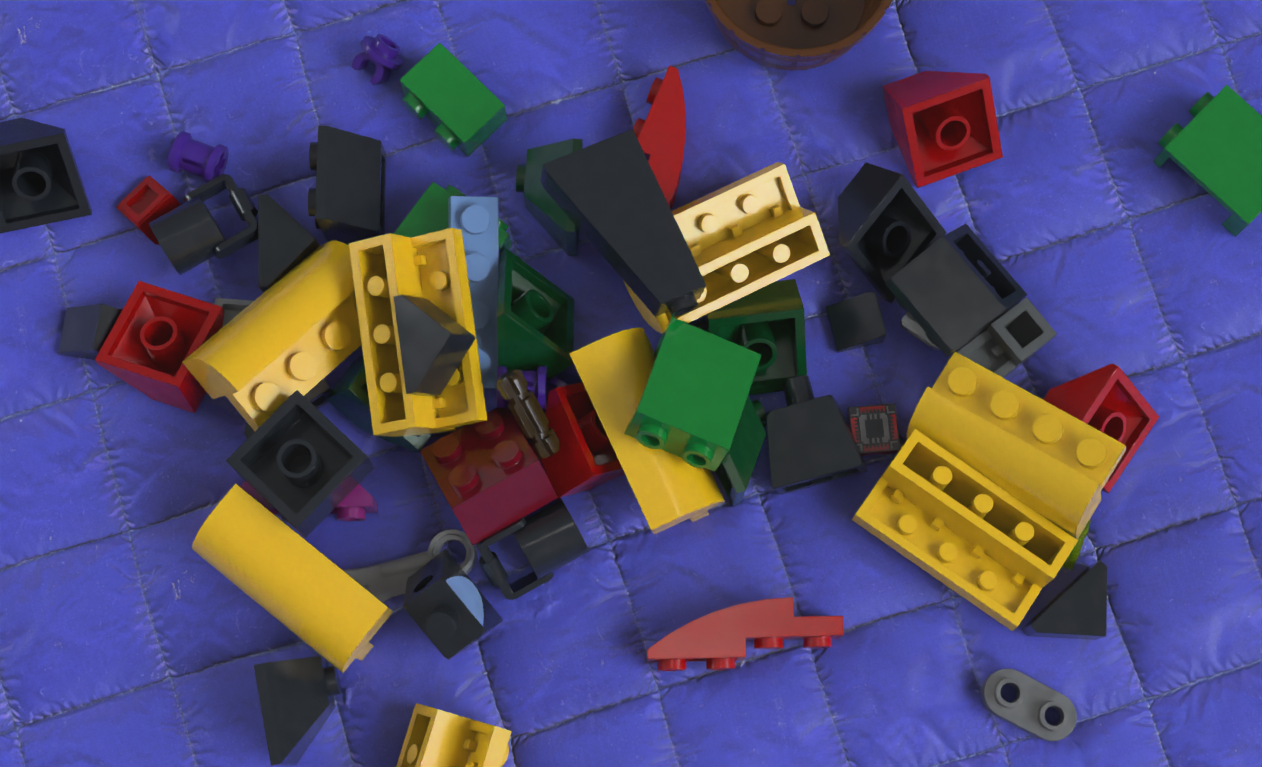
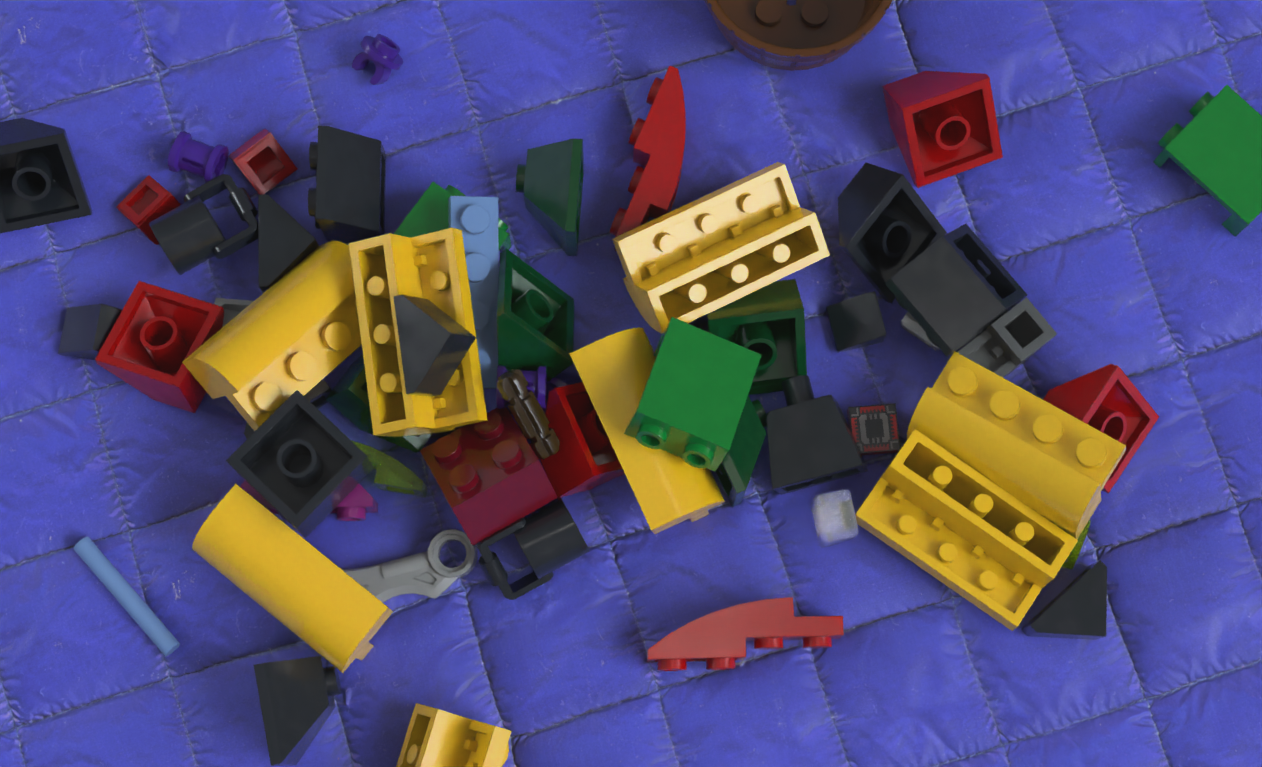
(126, 596): none -> medium blue bar
(263, 162): none -> red slope
(392, 474): none -> clear neon green slope
(449, 606): black torso -> none
(452, 100): green brick -> none
(626, 218): black slope -> none
(834, 517): none -> clear slope
(1029, 706): flat silver plate -> none

